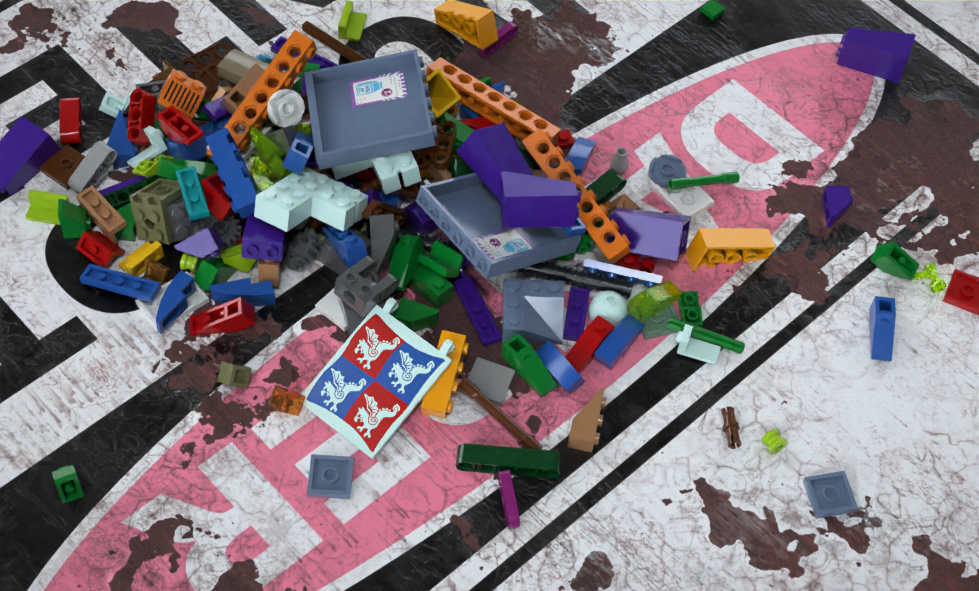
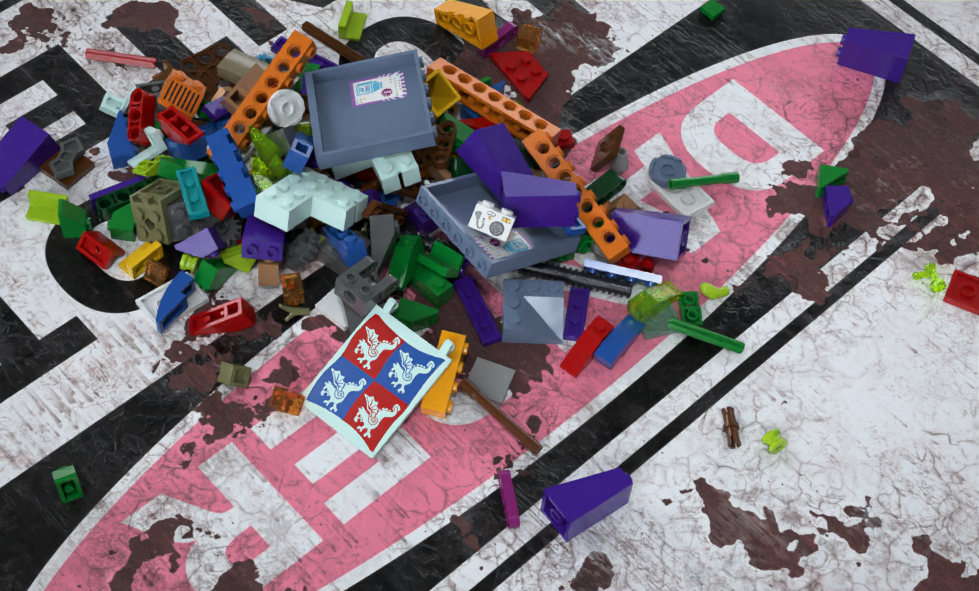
(64, 163): none -> dark grey tile
(70, 120): red beam -> none
(93, 167): light grey beam -> none
(101, 212): medium nougat panel -> none
(120, 283): blue plate -> none
(121, 58): none -> axle
(255, 294): blue slope -> none
(292, 282): none -> clear orange brick
(294, 311): none -> olive bar
(330, 476): sand blue tile -> none
(492, 220): none -> white brick
(517, 460): dark green beam -> none
(521, 71): none -> red wing
(528, 38): none -> clear orange panel
(528, 365): green slope -> none
(559, 367): blue slope -> none
(574, 265): light grey bar -> none
(581, 154): blue slope -> none
(585, 423): medium nougat slope -> none
(585, 501): none -> dark purple slope
(607, 148): none -> reddish brown plate
(609, 306): light aqua cylinder -> none
(696, 348): light aqua bracket -> none
(712, 292): none -> lime arm
(728, 246): light orange wedge -> none
(829, 176): none -> green slope
(830, 494): sand blue tile -> none
(882, 327): blue slope -> none
(894, 261): green slope -> none

